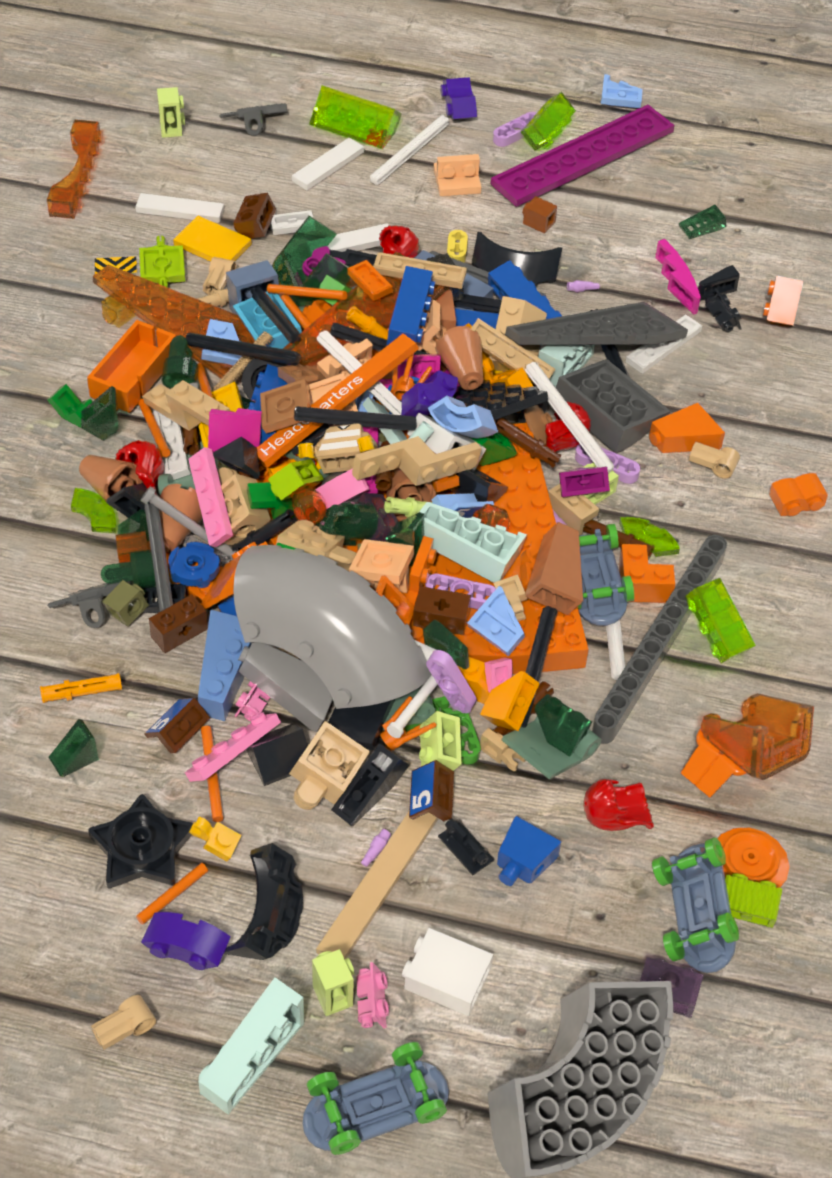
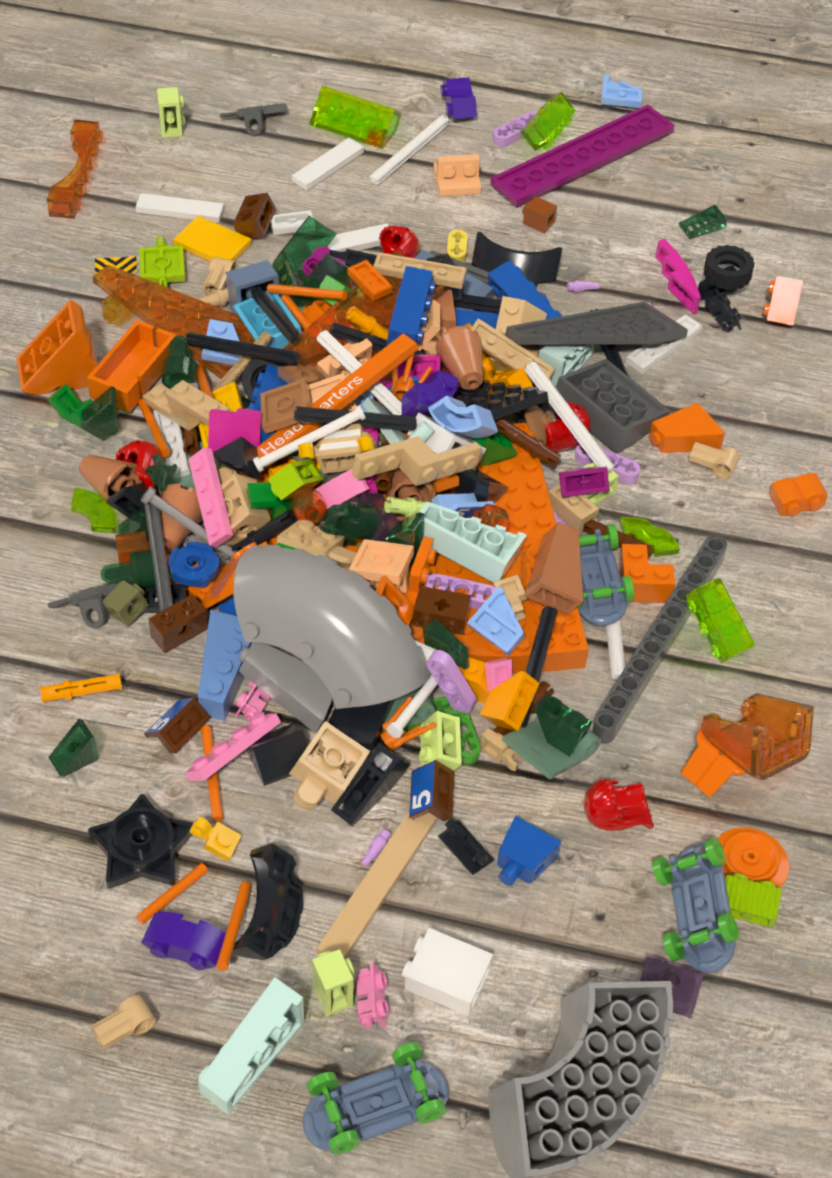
(58, 354): none -> orange brick
(161, 473): none -> clear green animal
(233, 926): none -> orange bar
(310, 438): none -> white bar
(724, 278): none -> black tyre

